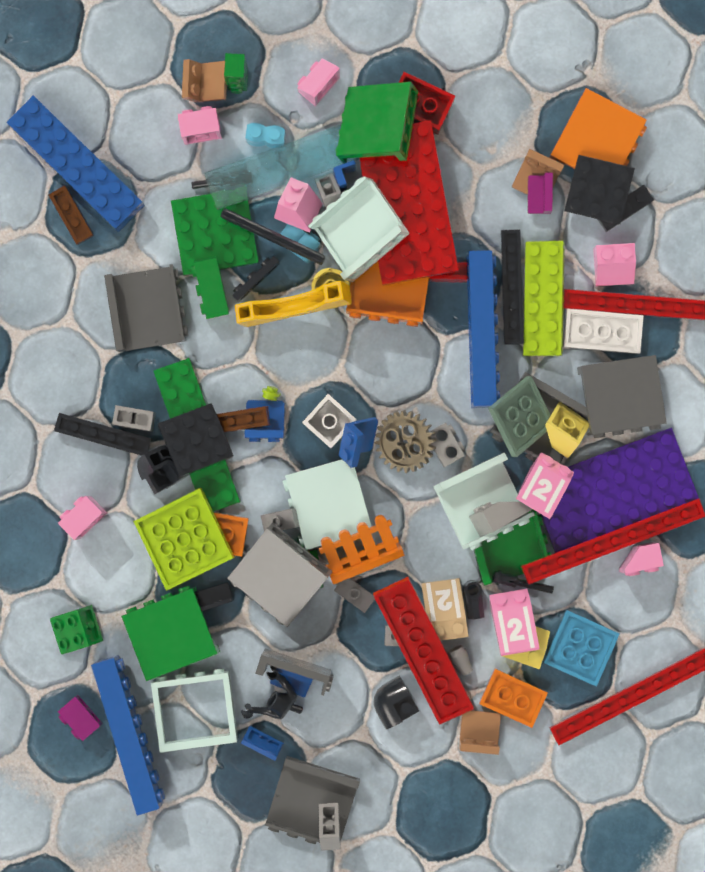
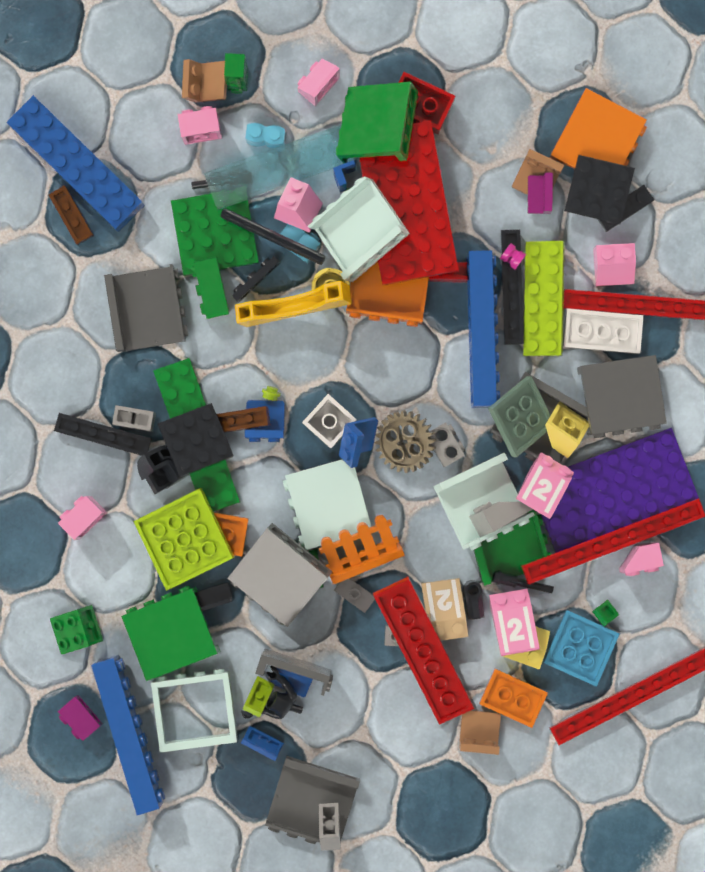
(258, 696): none -> lime plate
(283, 519): flat silver plate -> none
(328, 189): light grey slope -> none
(394, 703): black brick -> none
(460, 658): light grey cone -> none
(512, 256): none -> dark pink wheel
(605, 613): none -> green plate

